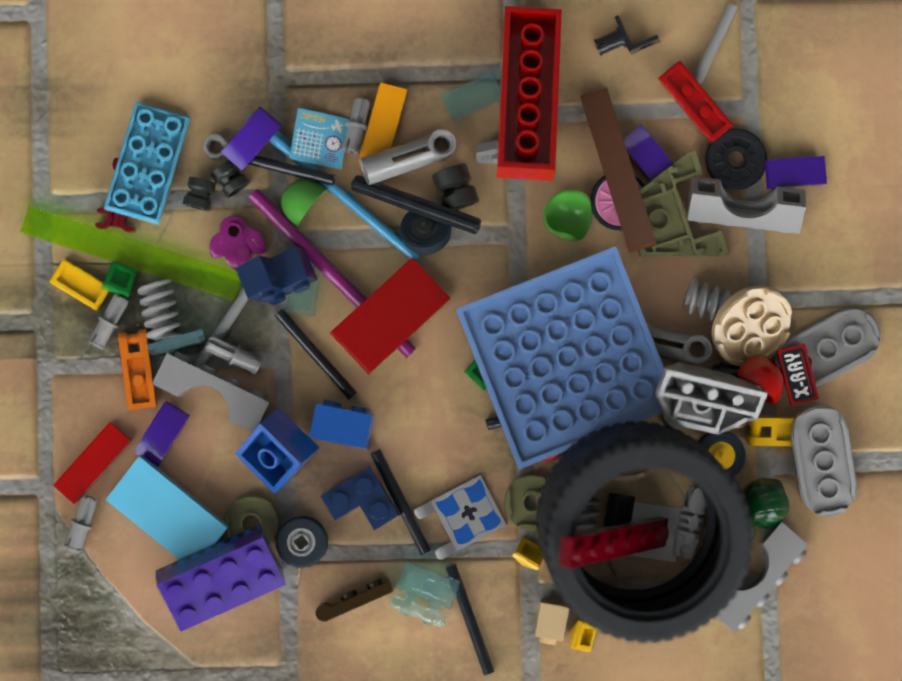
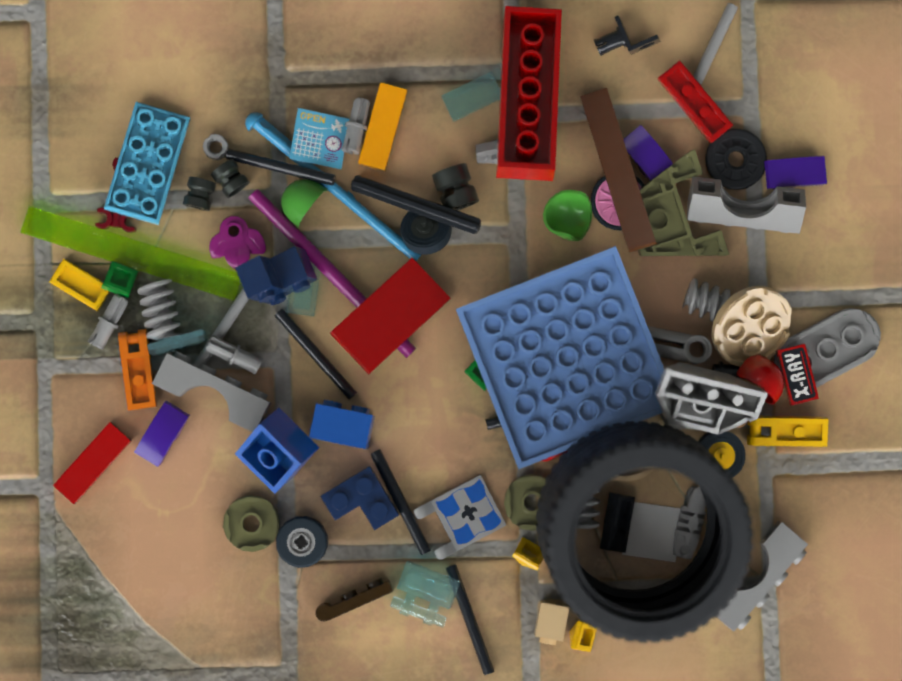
(81, 524): light grey axle -> none
(165, 510): medium azure tile -> none
(220, 577): dark purple brick -> none
(251, 138): dark purple slope -> none
(381, 166): light grey piece -> none
(613, 542): dark red plate -> none
(766, 502): dark green hair -> none
(823, 460): light grey tile -> none

